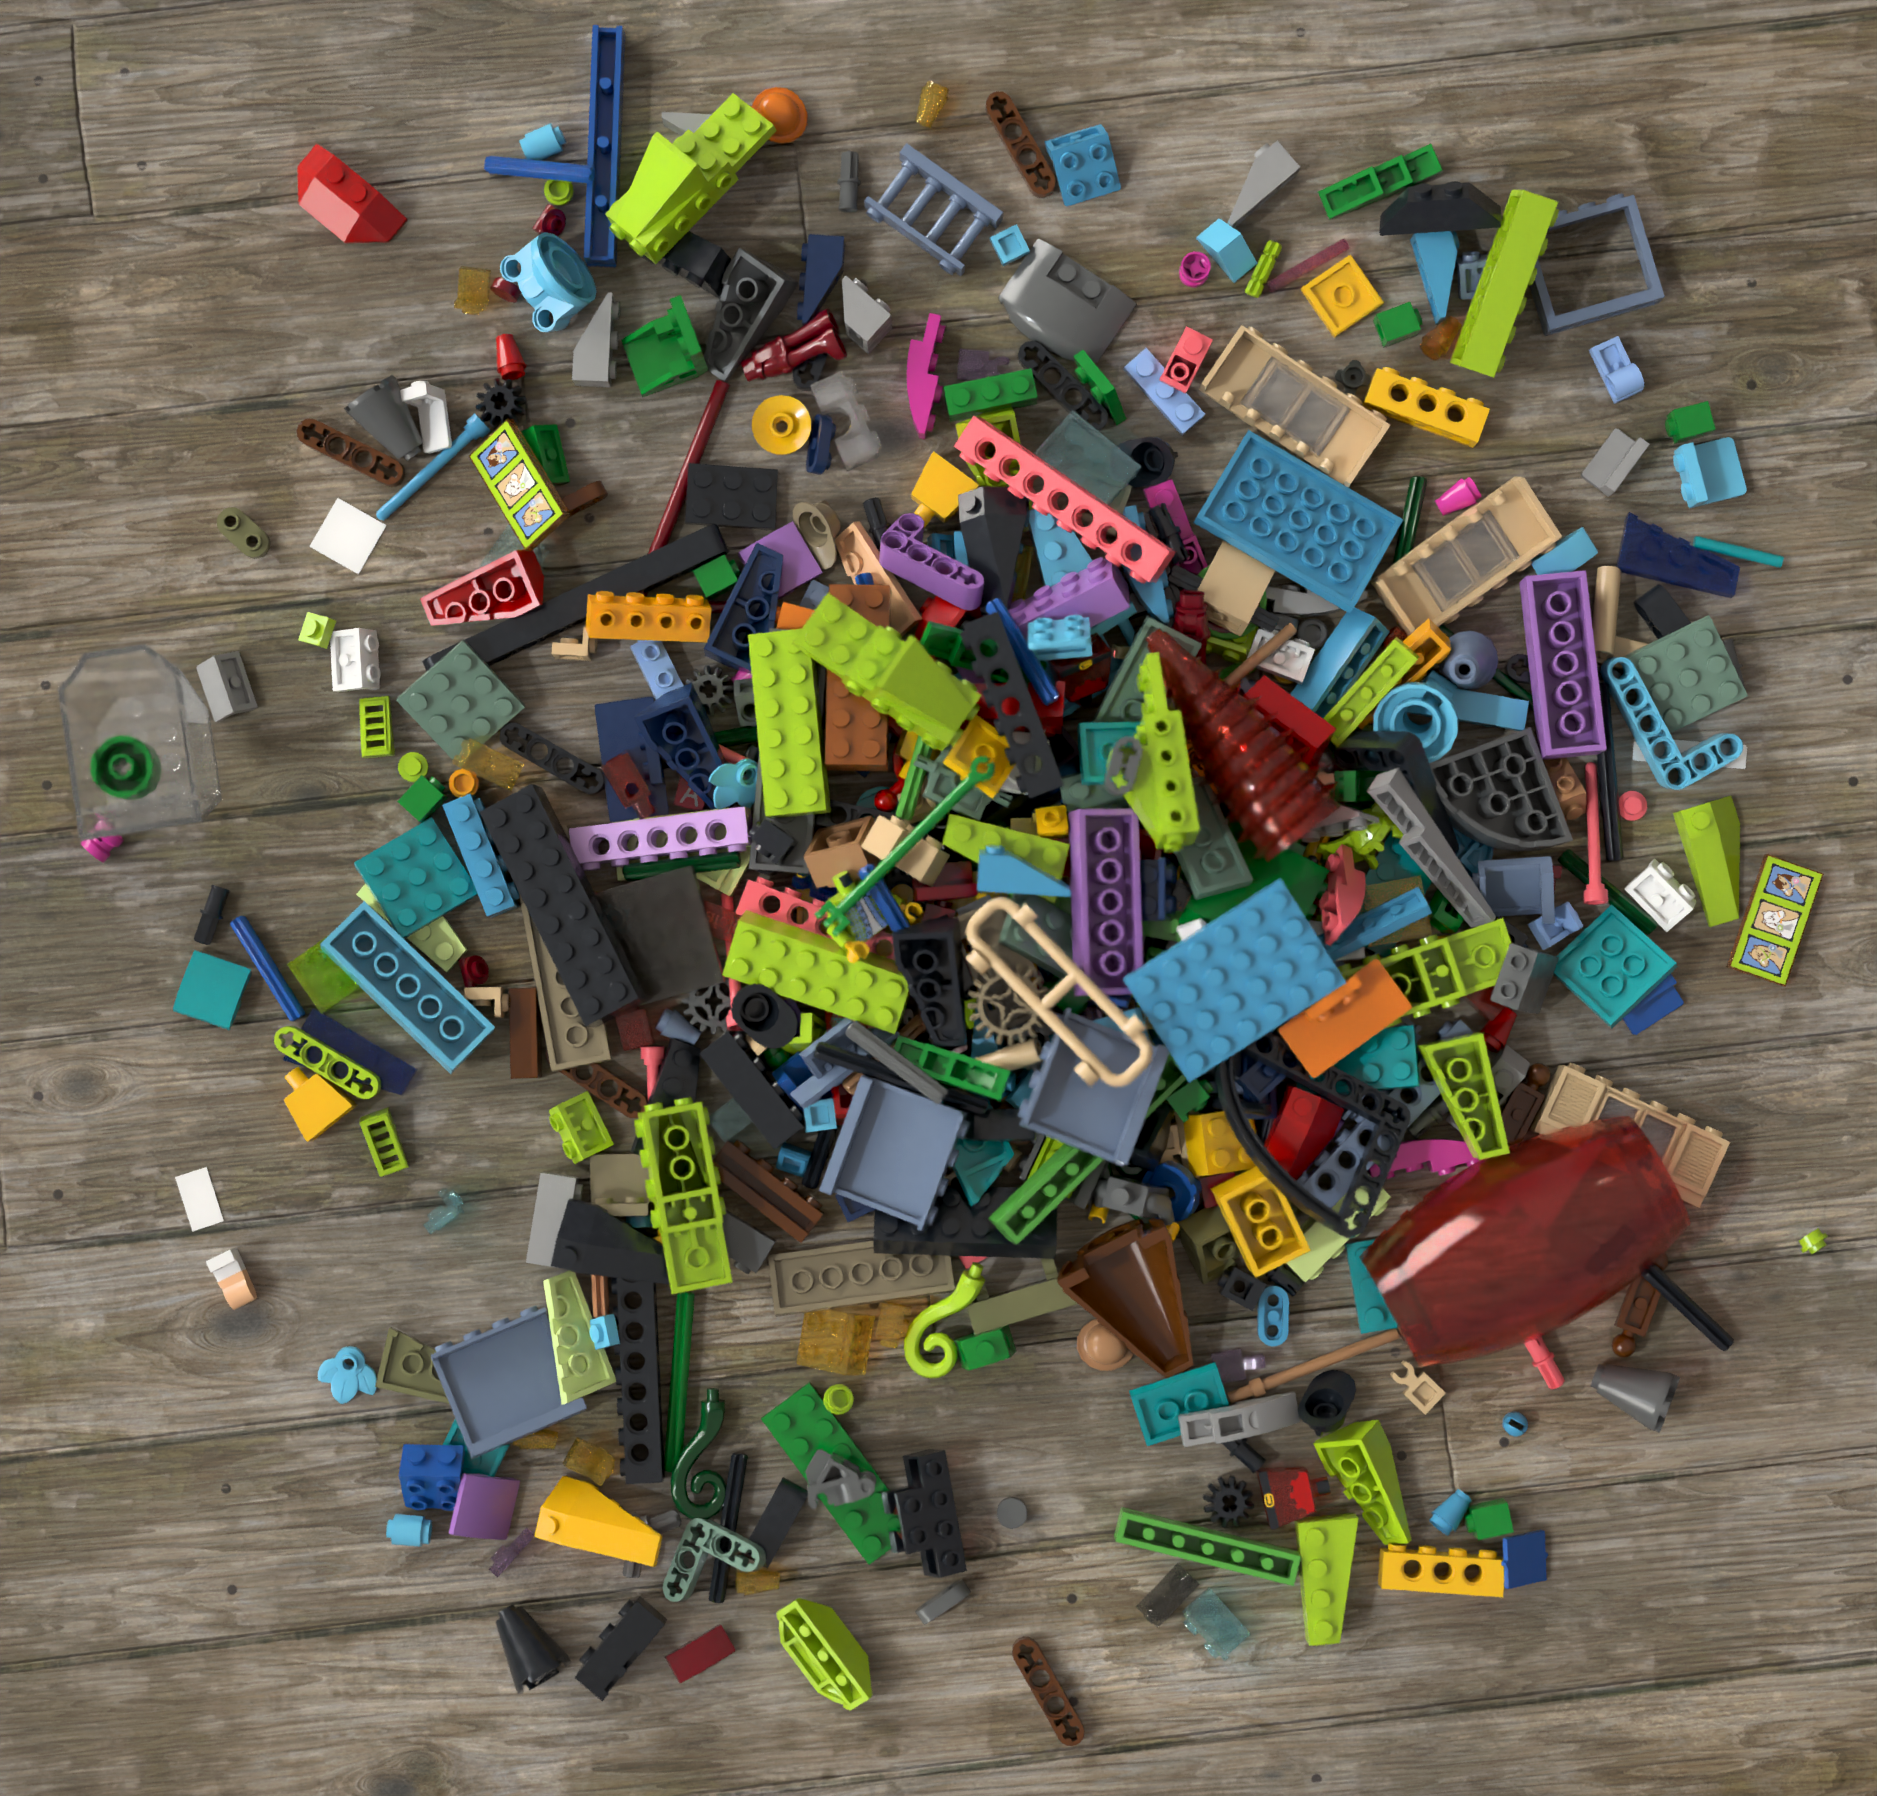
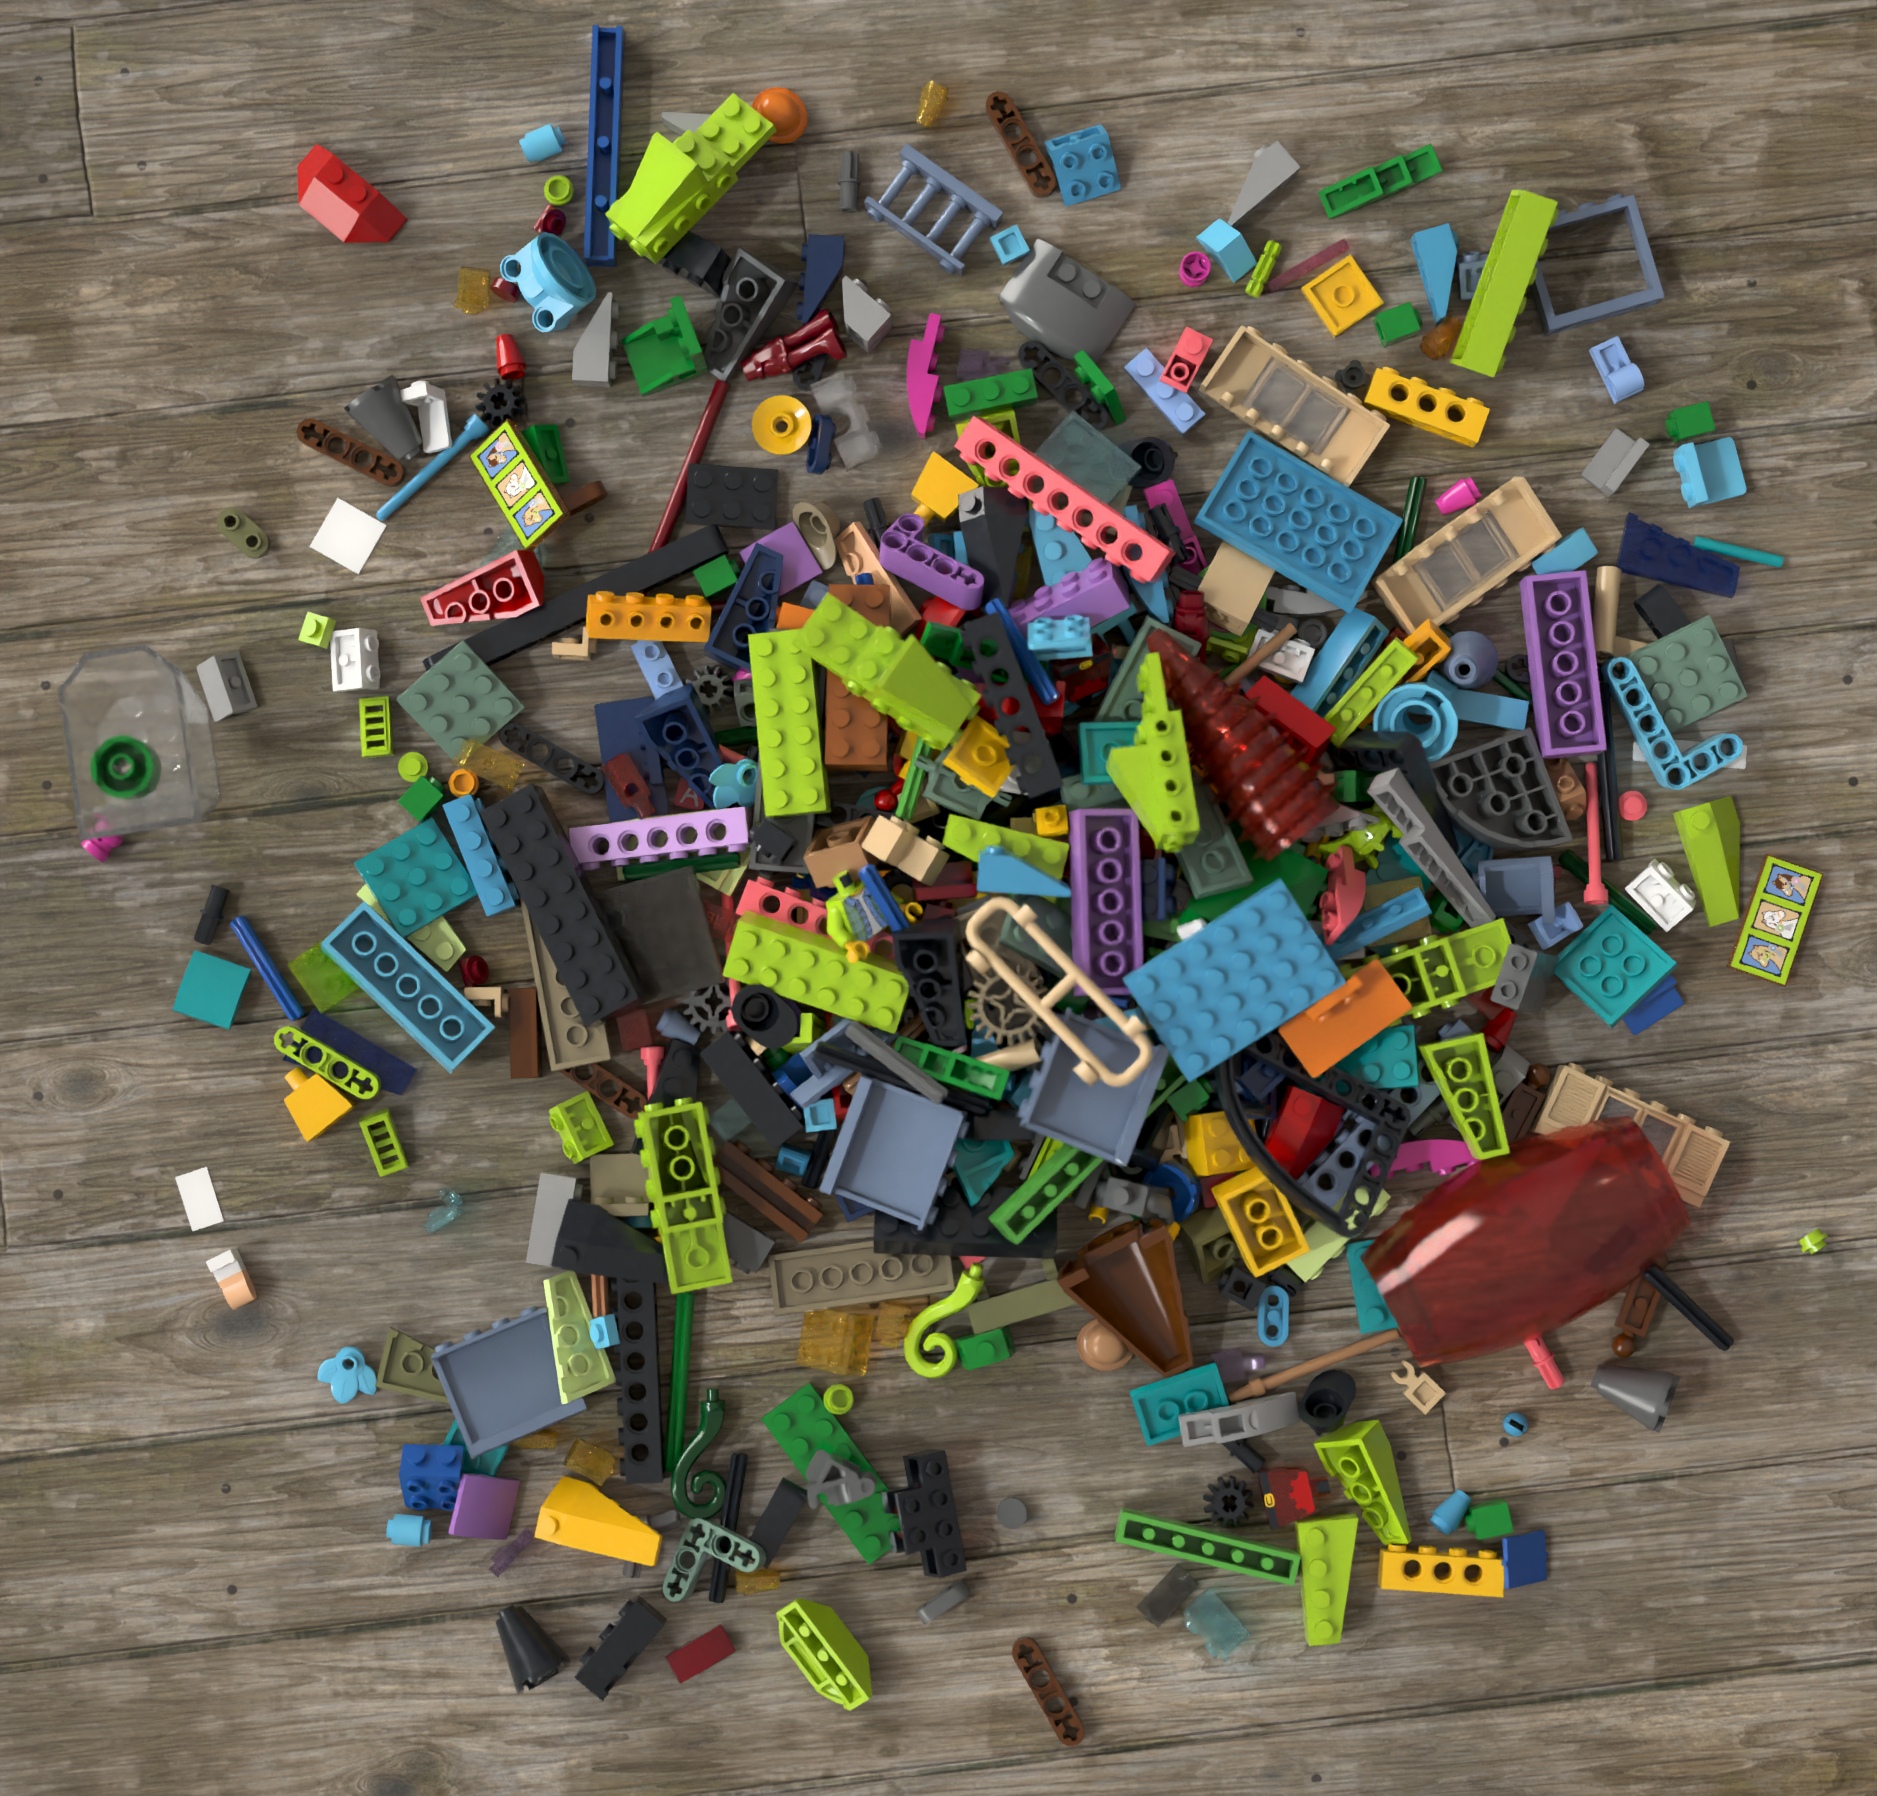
(539, 169): blue axle -> none
(838, 912): green hinge -> none
(1130, 767): dark grey beam -> none
(1440, 209): black wedge -> none

